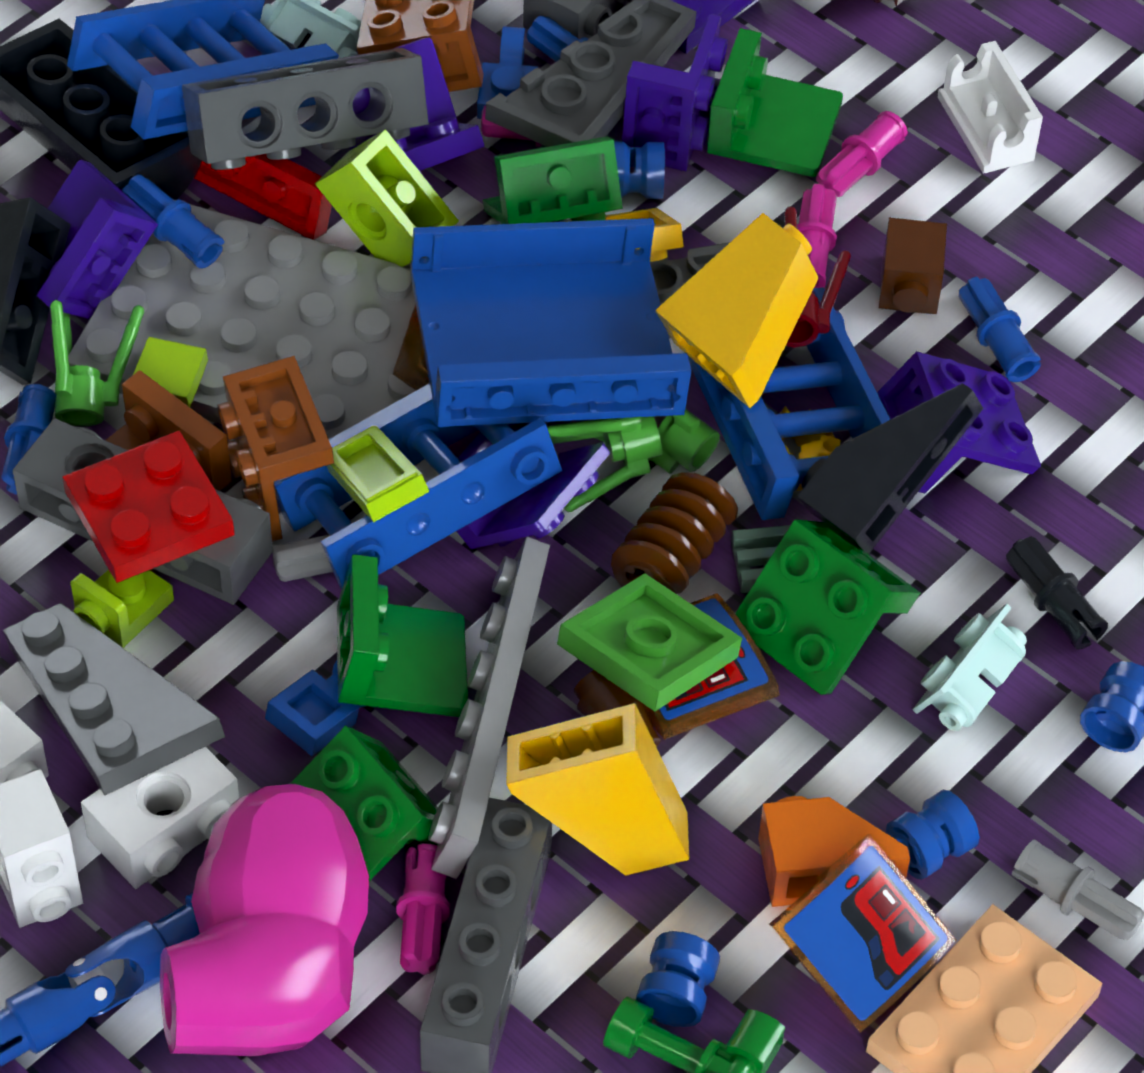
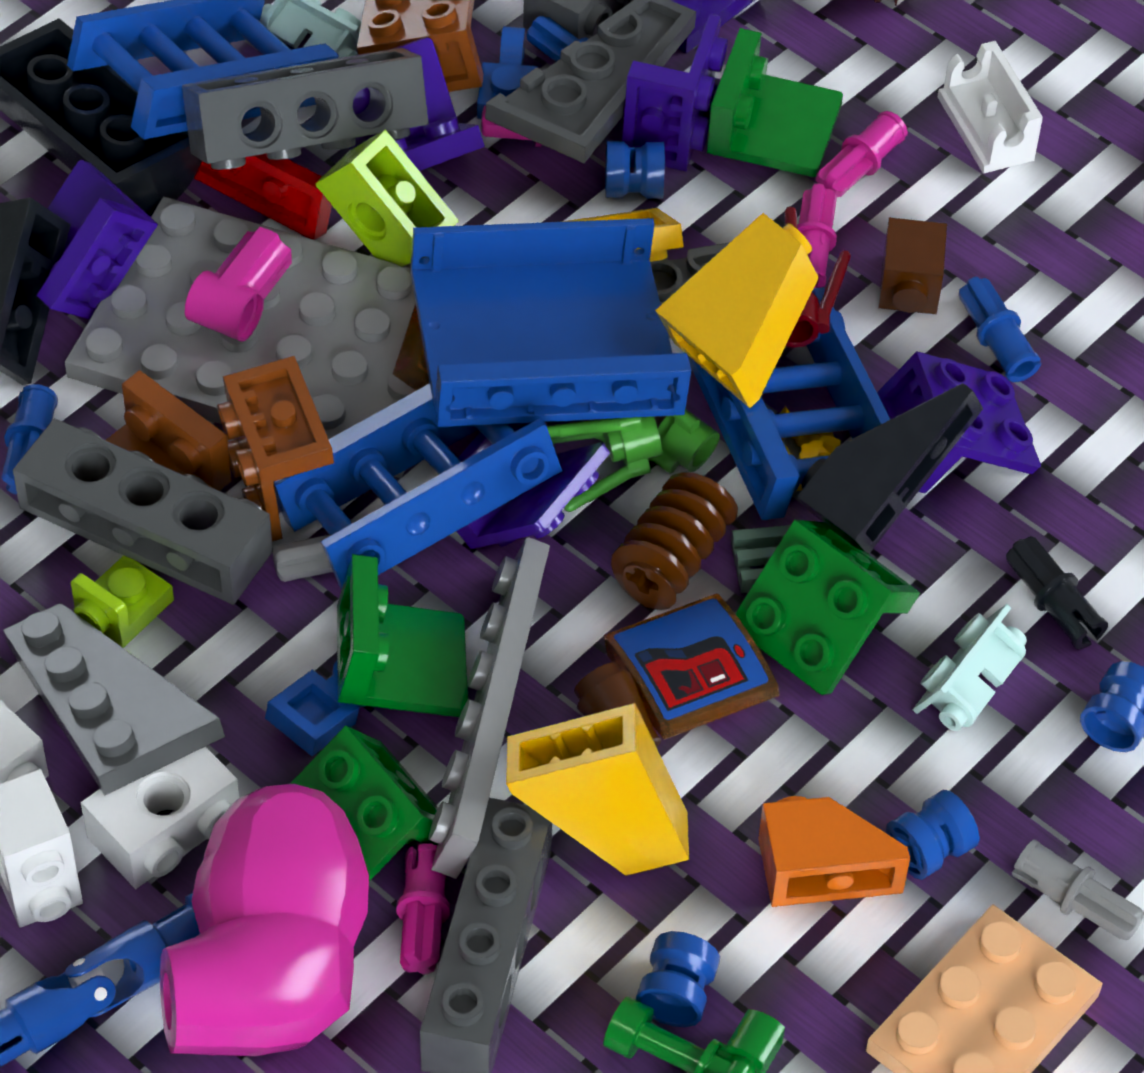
(78, 388): bright green plant -> none
(148, 506): red plate -> none
(174, 366): lime tile -> none
(175, 222): blue axle -> none
(235, 294): none -> dark pink piece
(376, 473): lime tile -> none
(557, 183): green bracket -> none
(649, 641): bright green plate -> none
(863, 933): slope -> none

